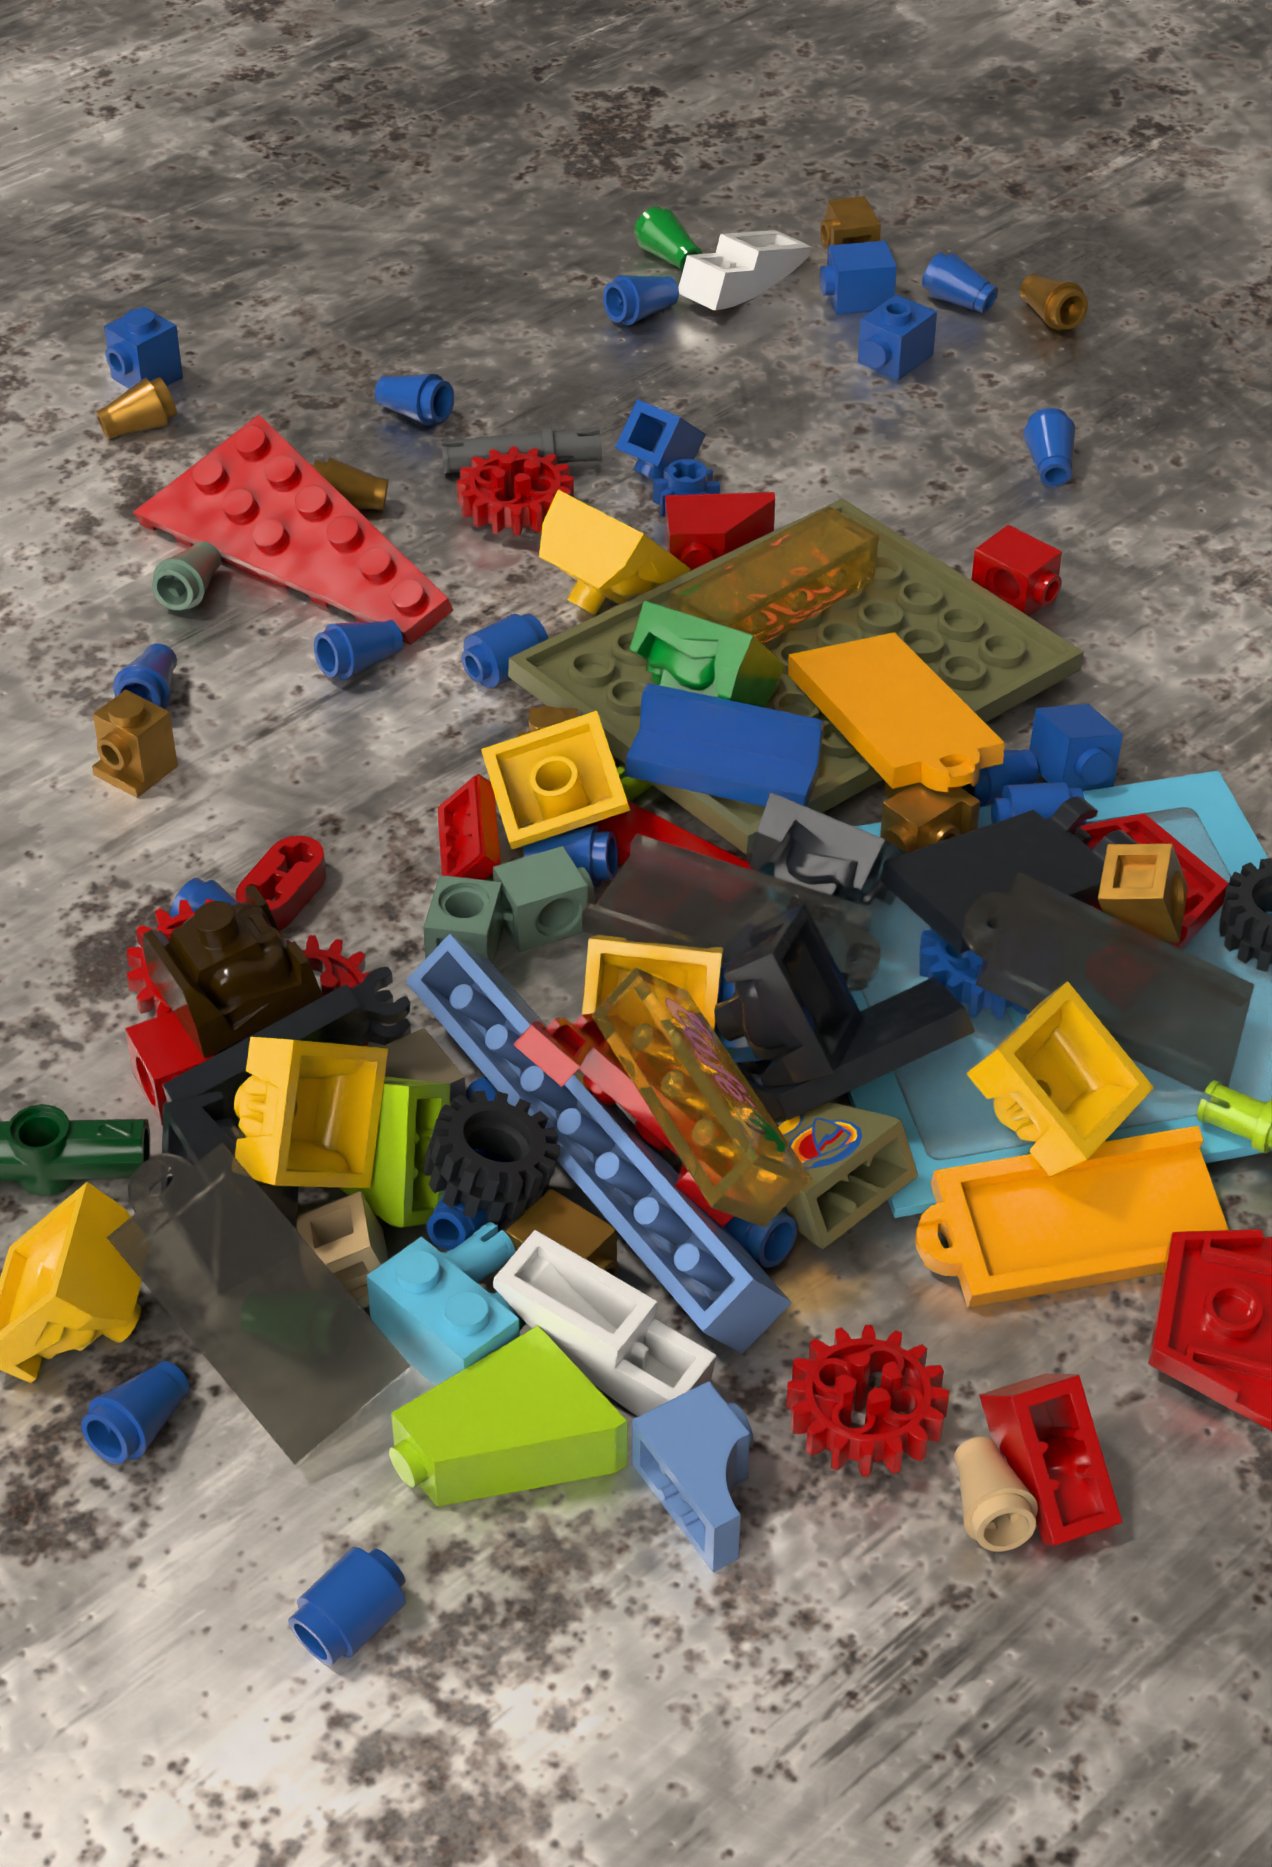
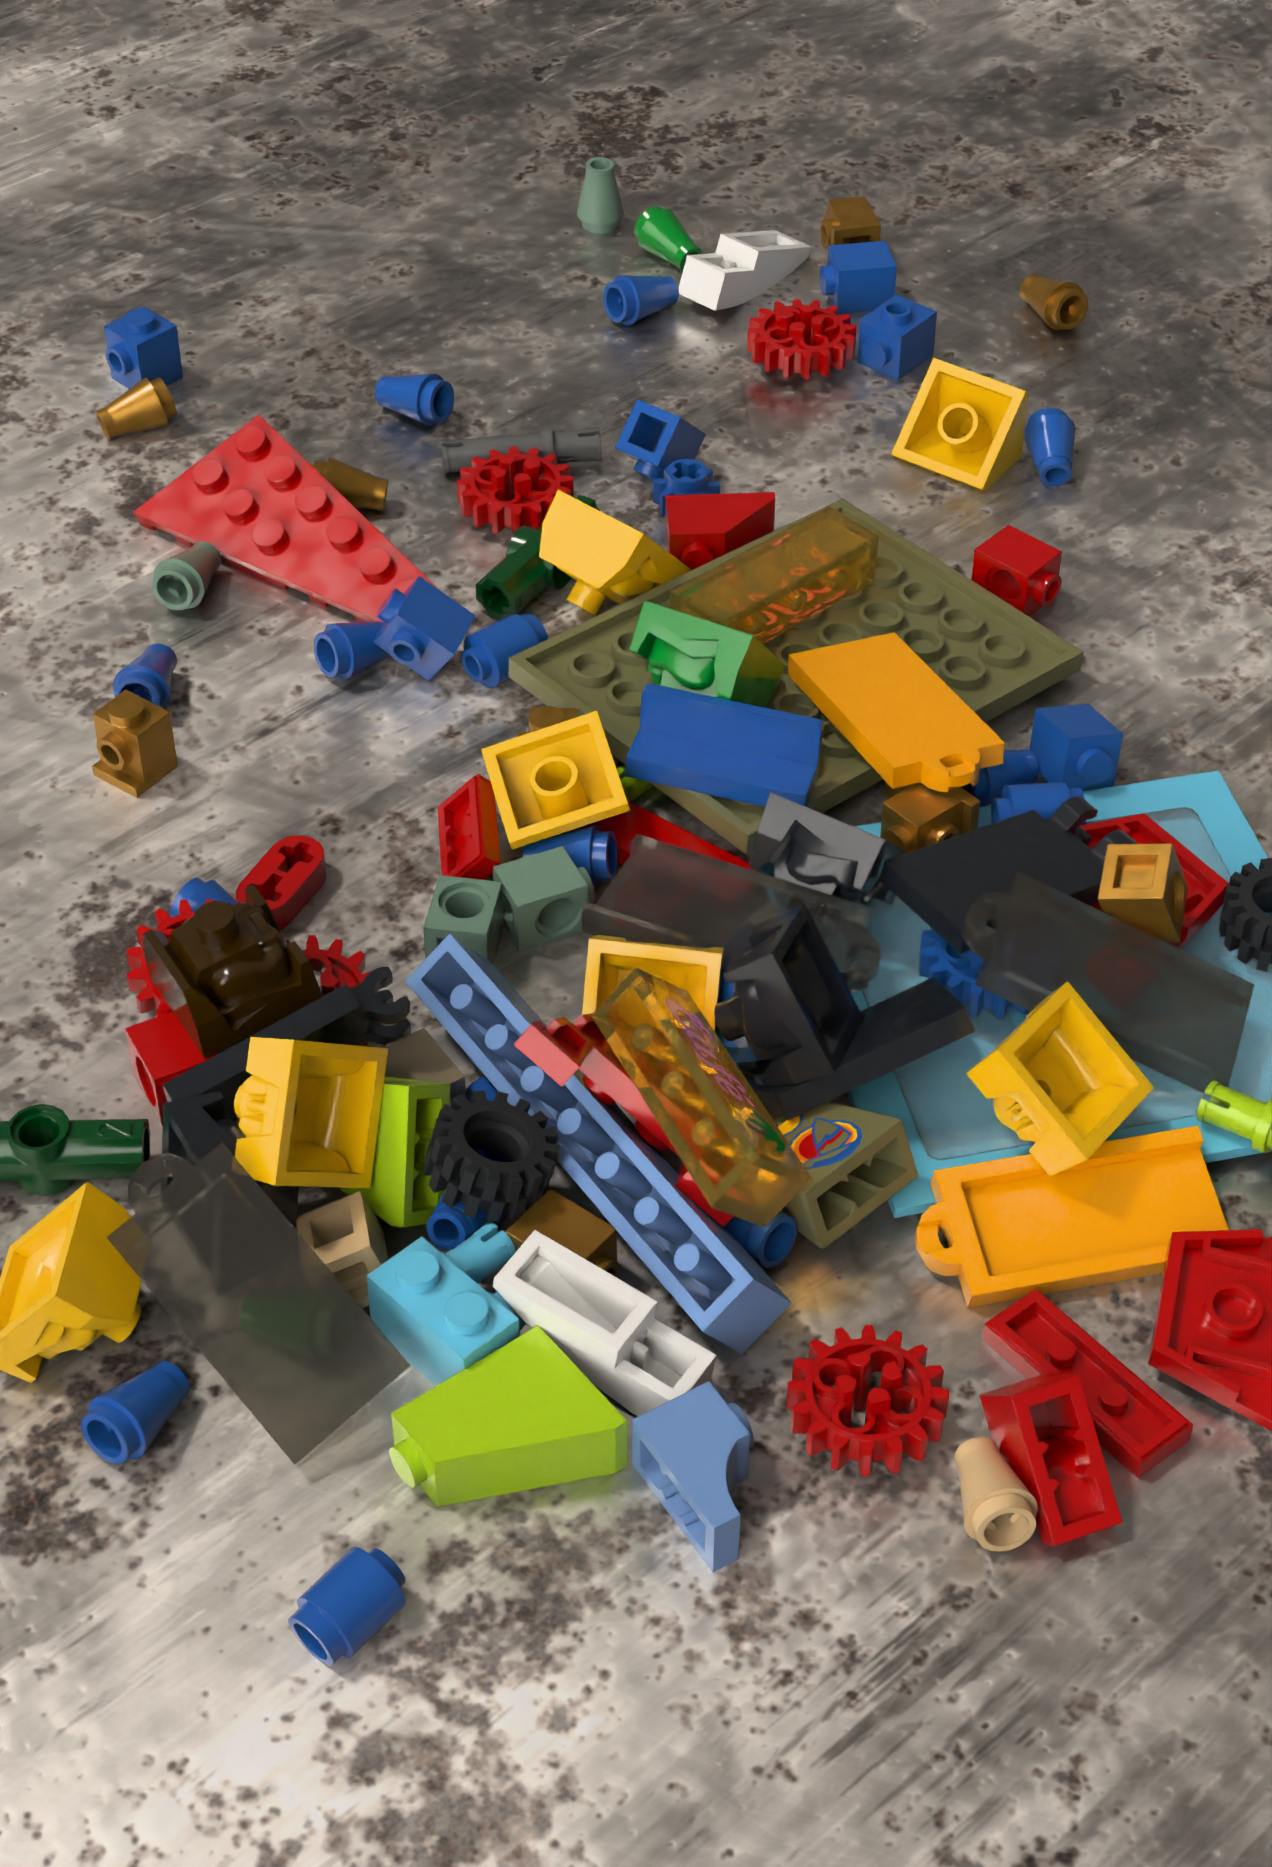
(422, 627): none -> blue brick
(520, 574): none -> dark green piece
(600, 198): none -> sand green cone
(801, 338): none -> red gear
(957, 283): blue cone -> none
(964, 426): none -> yellow slope
(1126, 1412): none -> red tile

